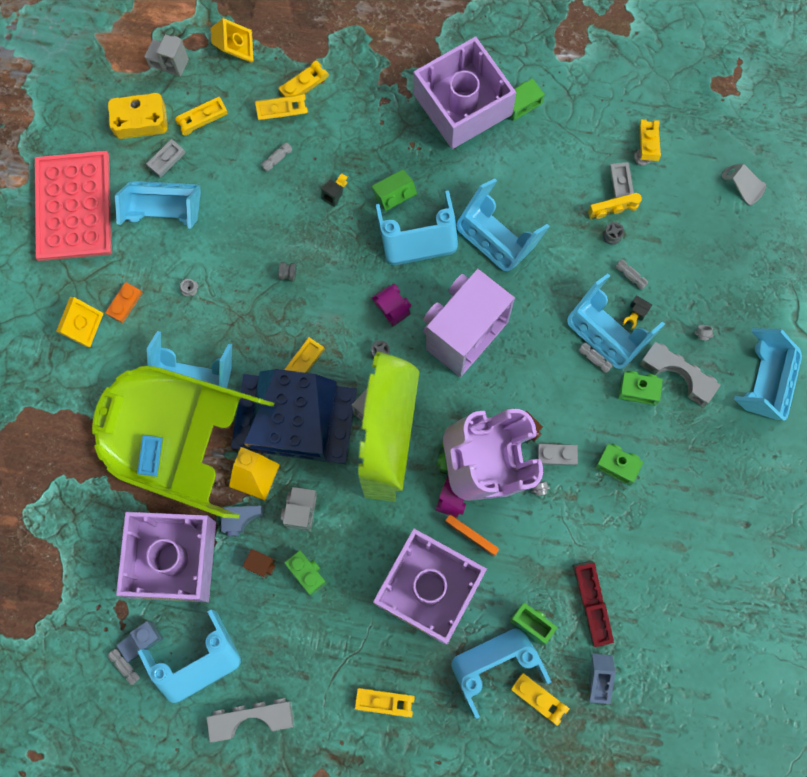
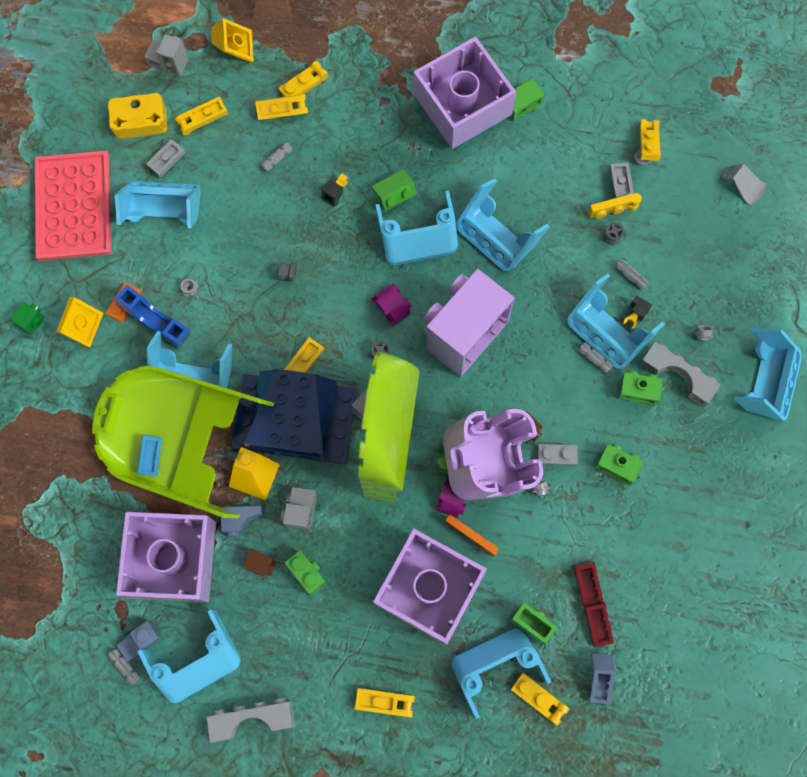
(27, 317): none -> green brick
(144, 312): none -> blue arch

